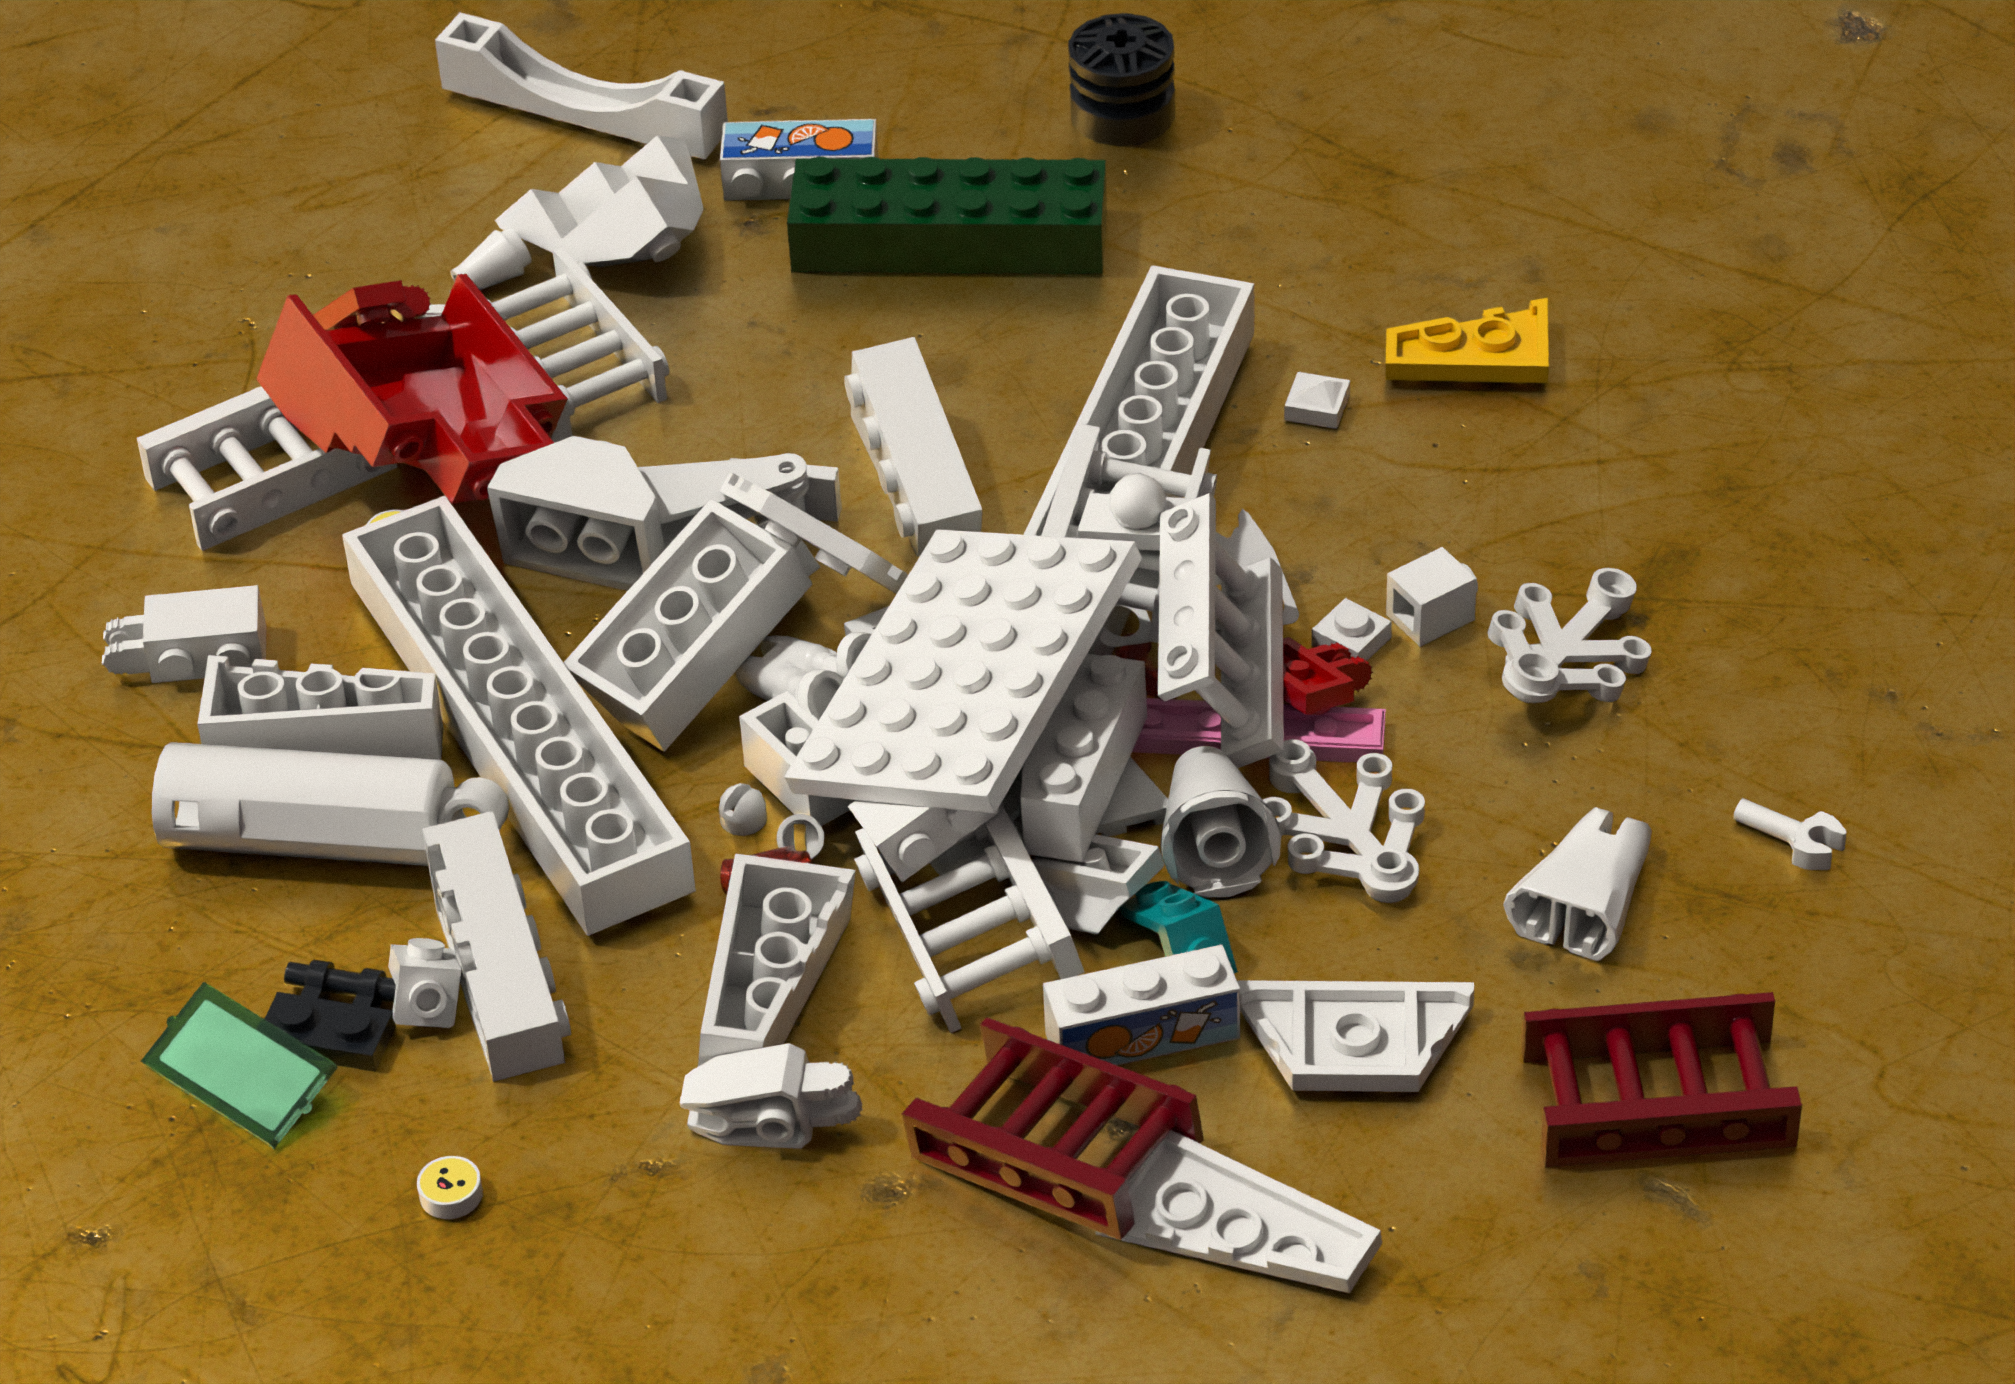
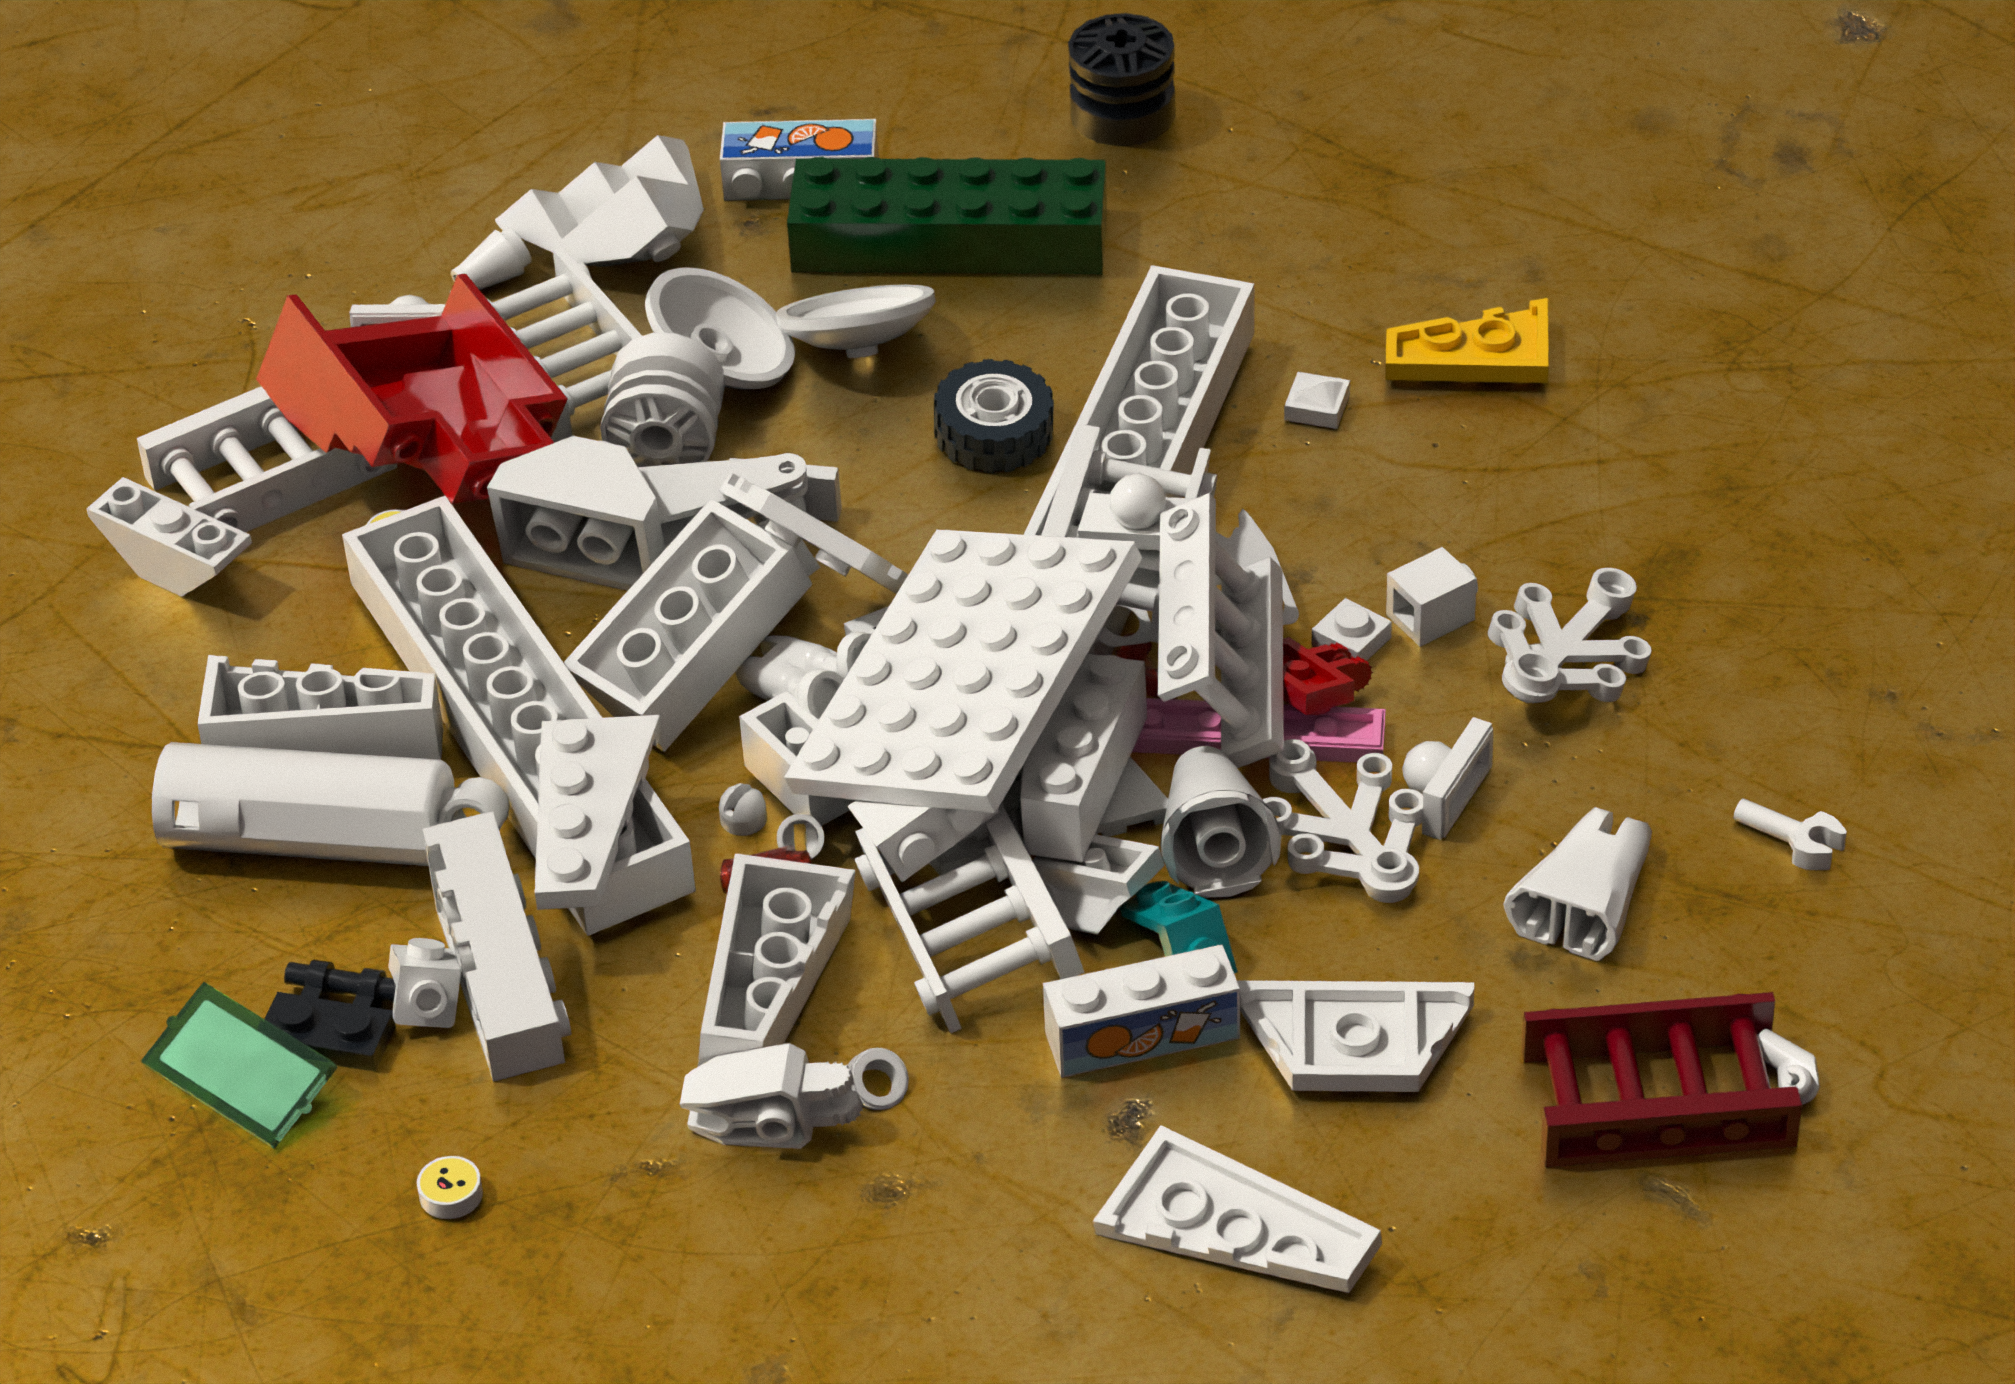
(164, 537): none -> white slope
(183, 630): white hinge -> none
(374, 305): red hinge -> none
(496, 66): white arch -> none
(585, 801): none -> white wing
(664, 400): none -> white wheel
(725, 320): none -> white dish
(857, 317): none -> white dish
(882, 1060): none -> white piece
(911, 442): white wedge -> none
(993, 415): none -> black wheel
(1049, 1175): dark red fence -> none
(1449, 775): none -> white tile
(1792, 1064): none -> white arm

